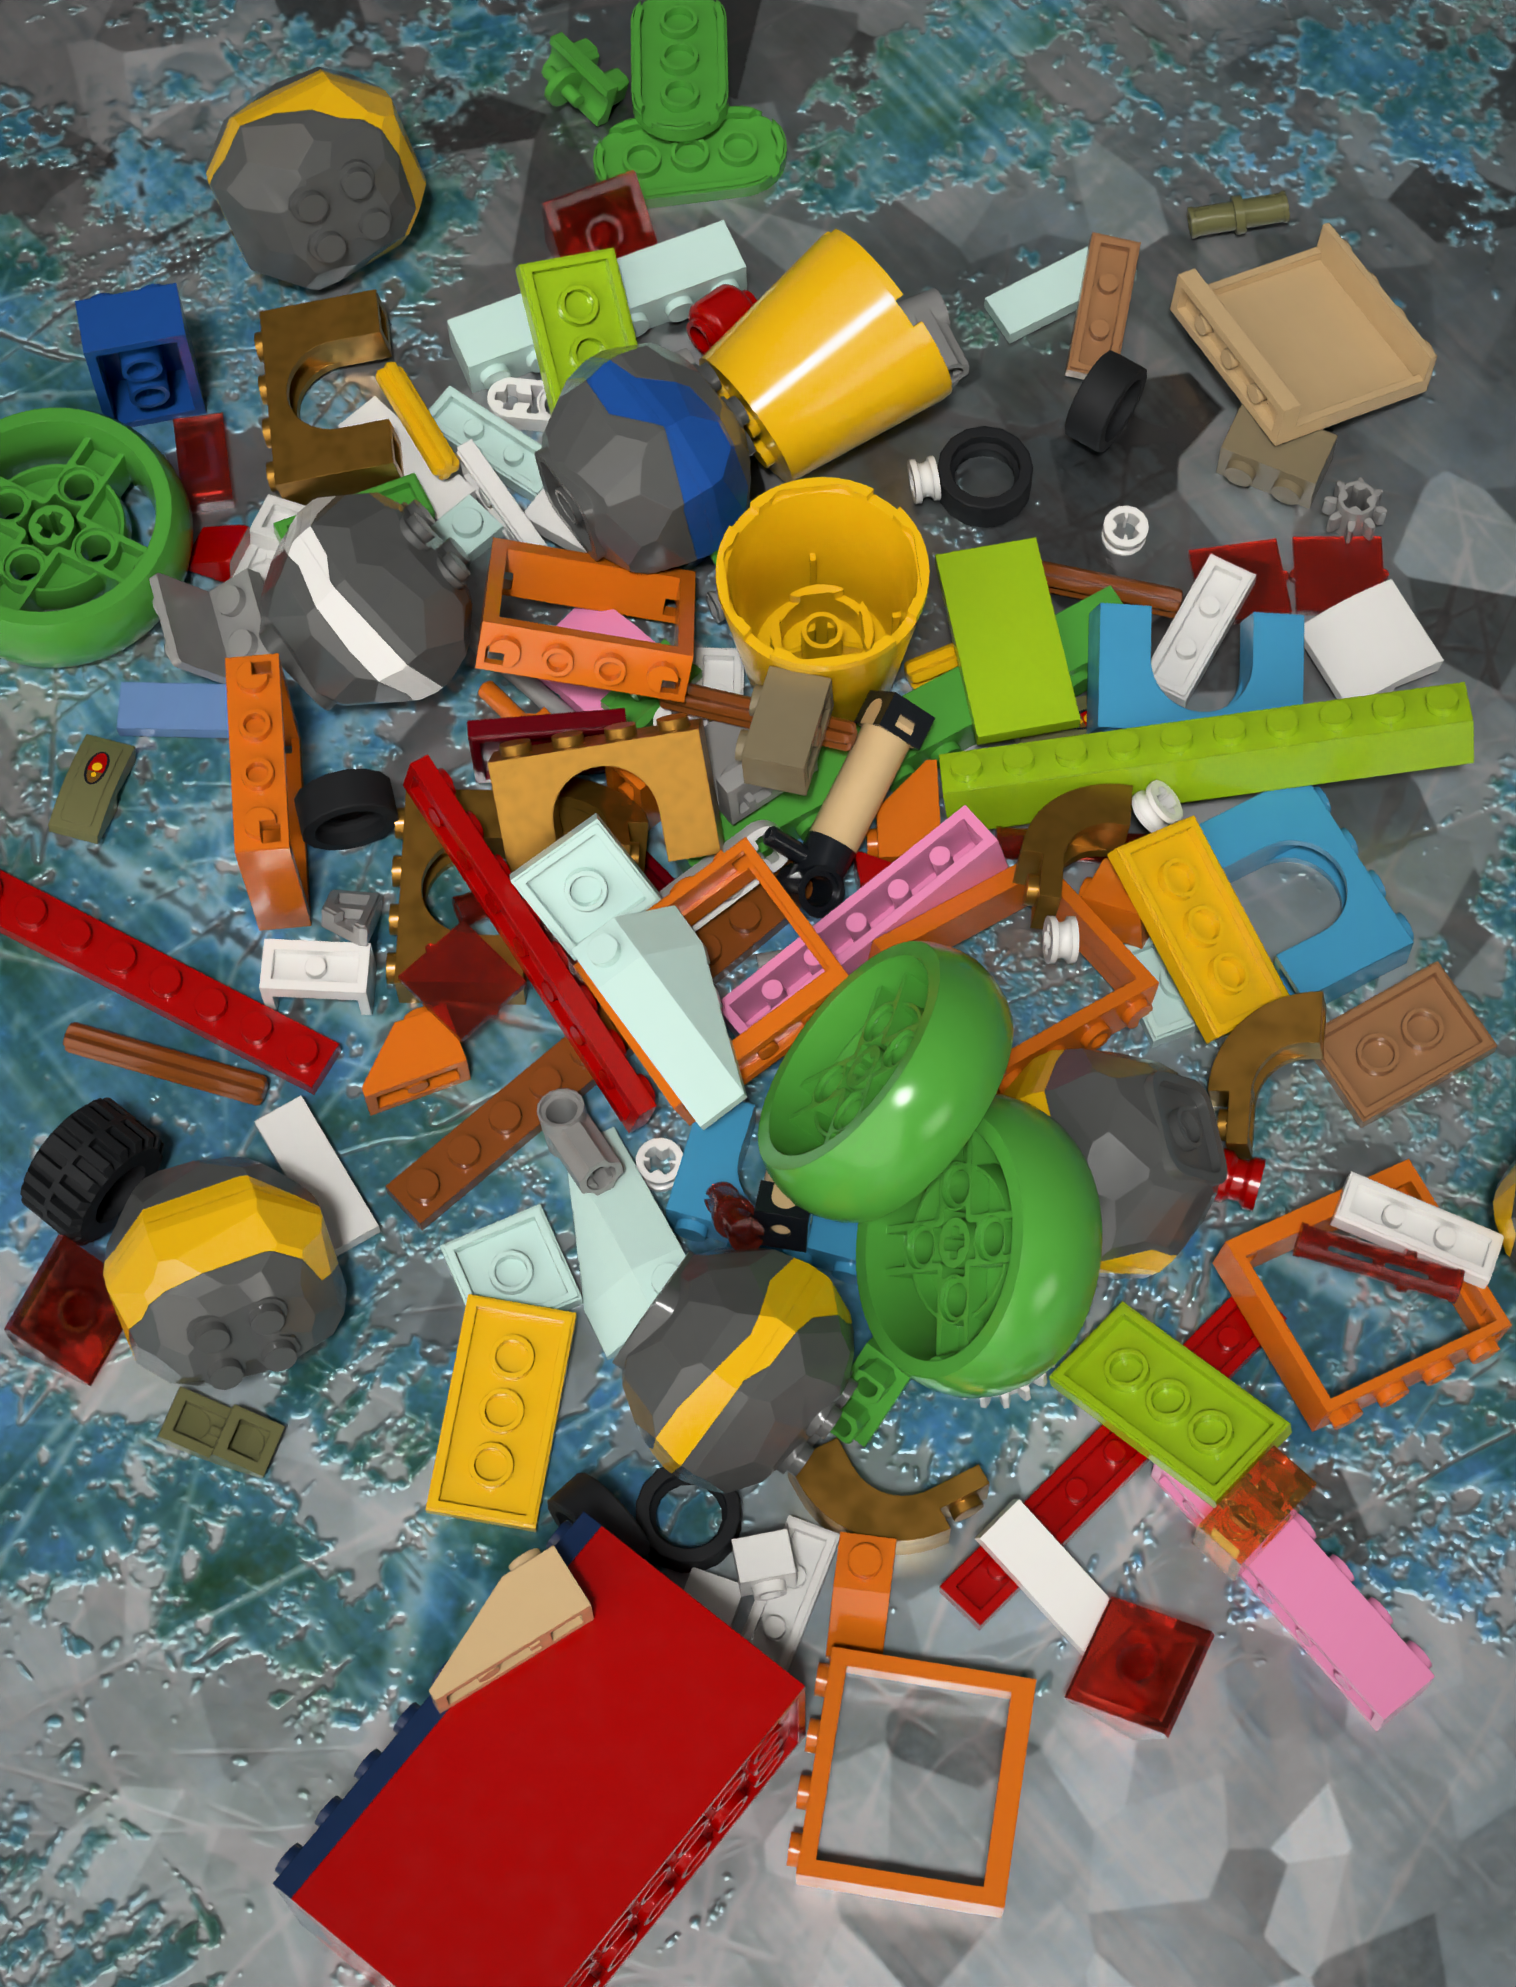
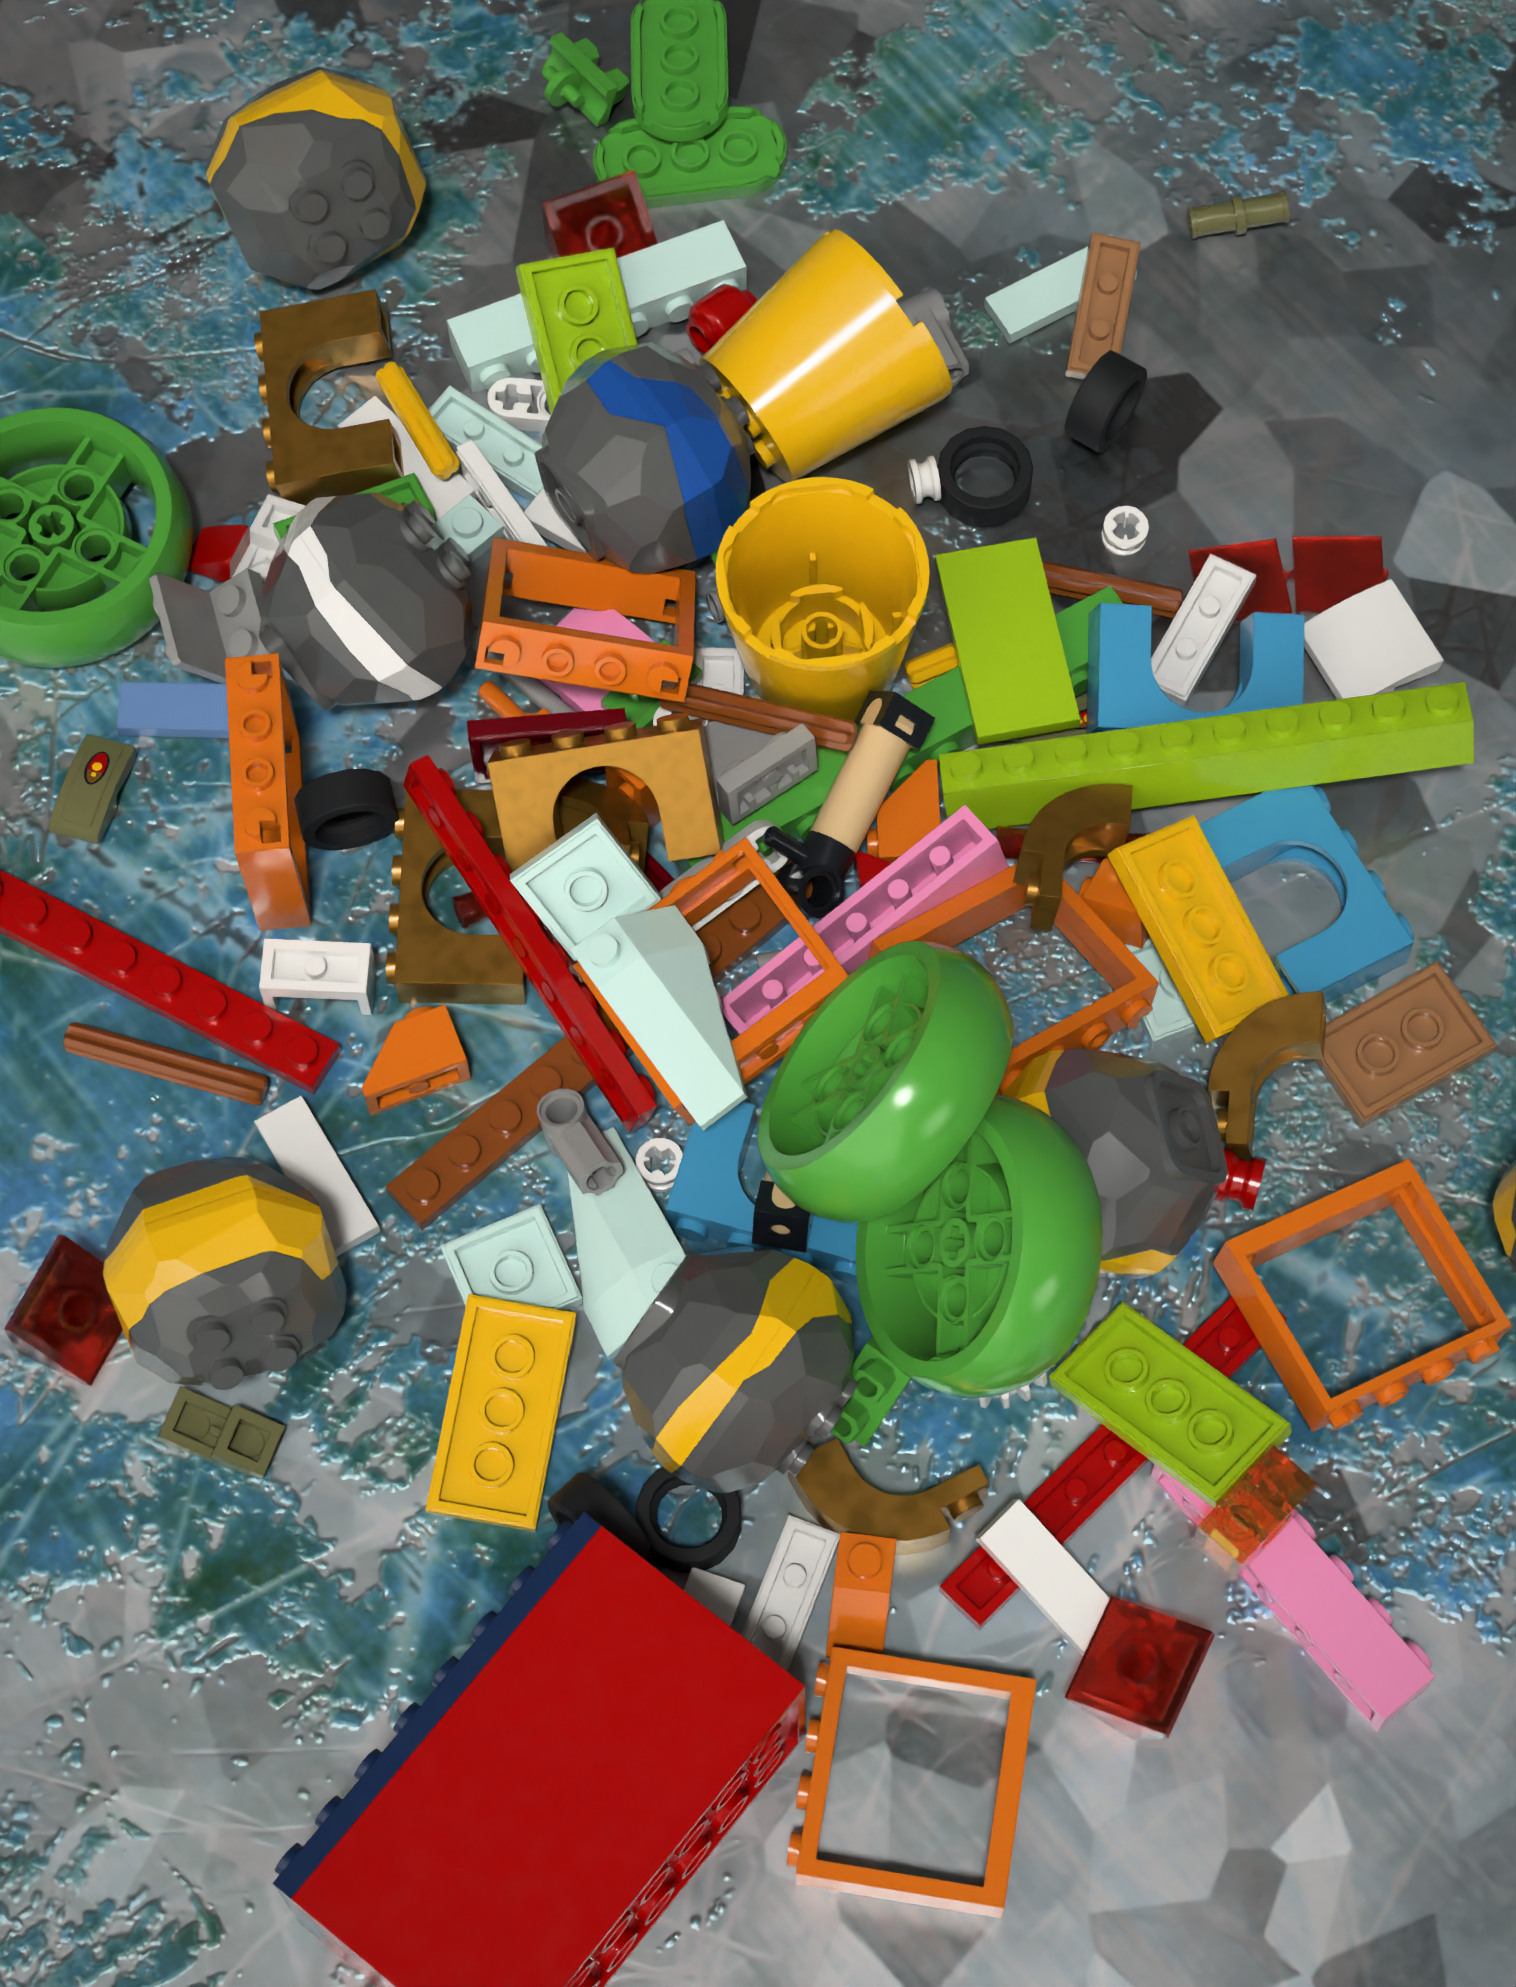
(90, 1170): black tyre -> none
(141, 355): blue brick -> none
(204, 462): clear red tile -> none
(352, 914): light grey tile -> none
(462, 981): clear red piece -> none
(521, 1618): tan slope -> none
(733, 1216): clear red pin -> none
(764, 1564): white plate -> none
(785, 730): dark tan brick -> none
(1060, 939): white bush -> none
(1157, 806): white bush -> none
(1286, 471): dark tan brick -> none
(1305, 338): tan panel -> none
(1354, 510): light grey gear -> none
(1406, 1222): white tile -> none
(1442, 1281): clear red pin -> none

